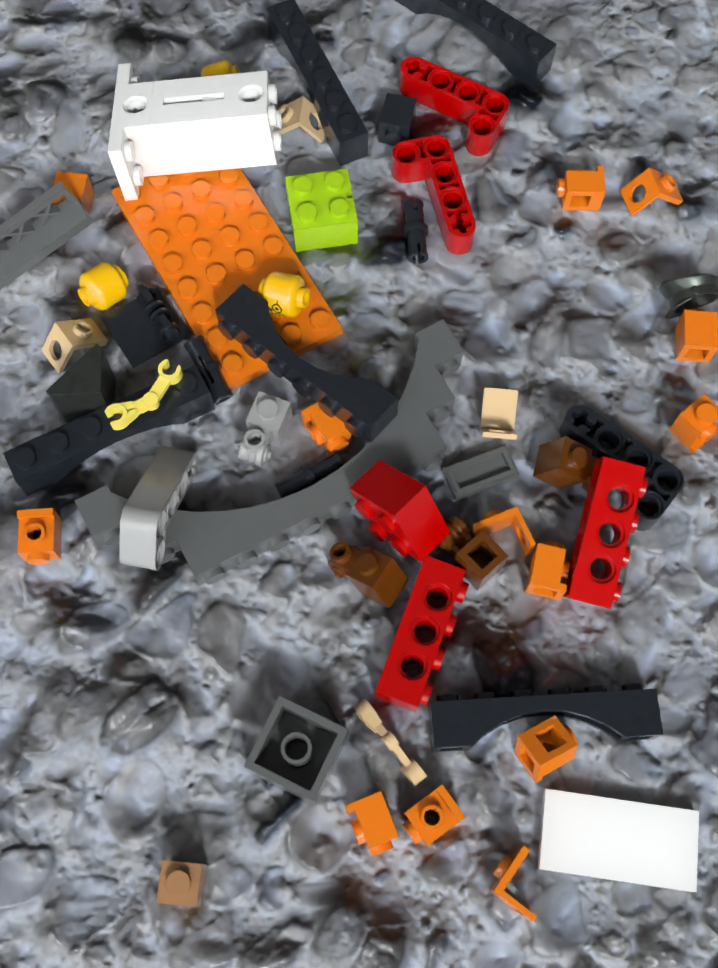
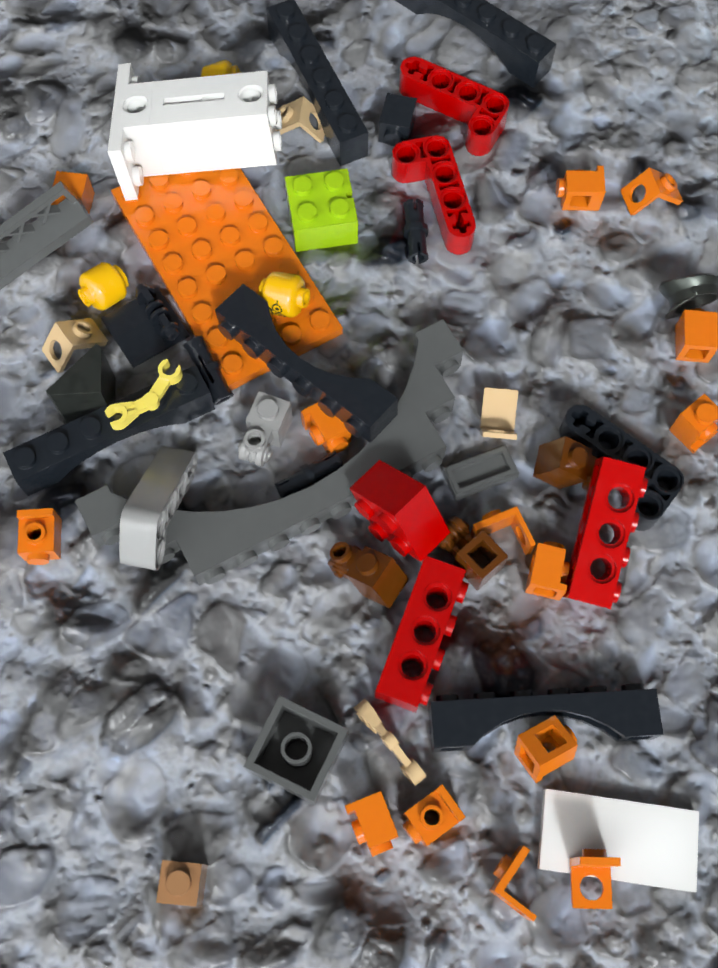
(593, 863): none -> orange bracket

